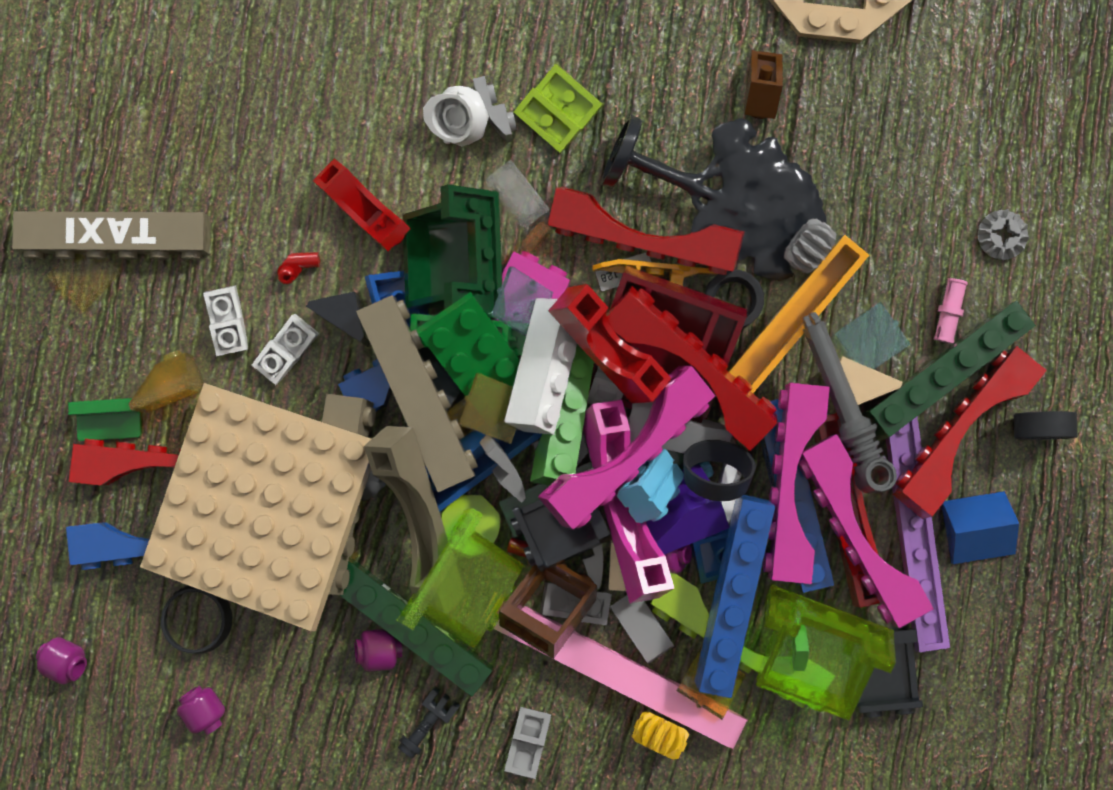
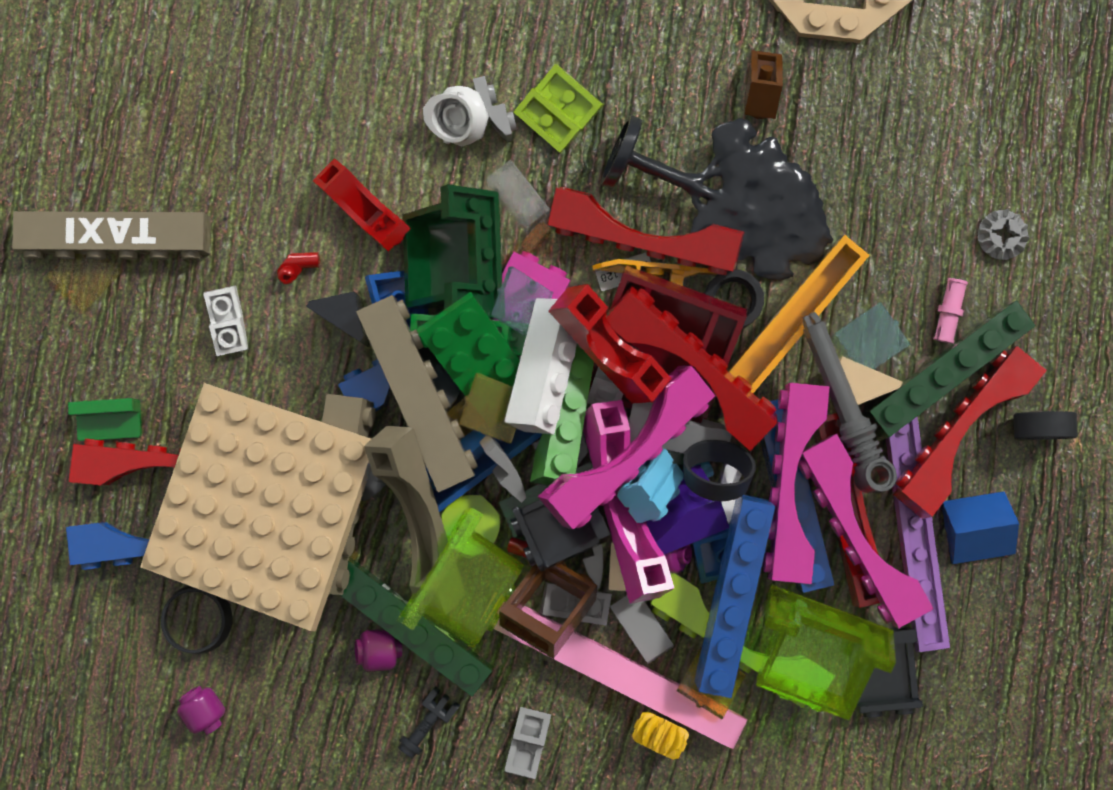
(61, 661): magenta head -> none
(168, 383): clear yellow slope -> none
(285, 349): white slope -> none
(800, 650): bright green tile -> none
(810, 245): light grey gear -> none

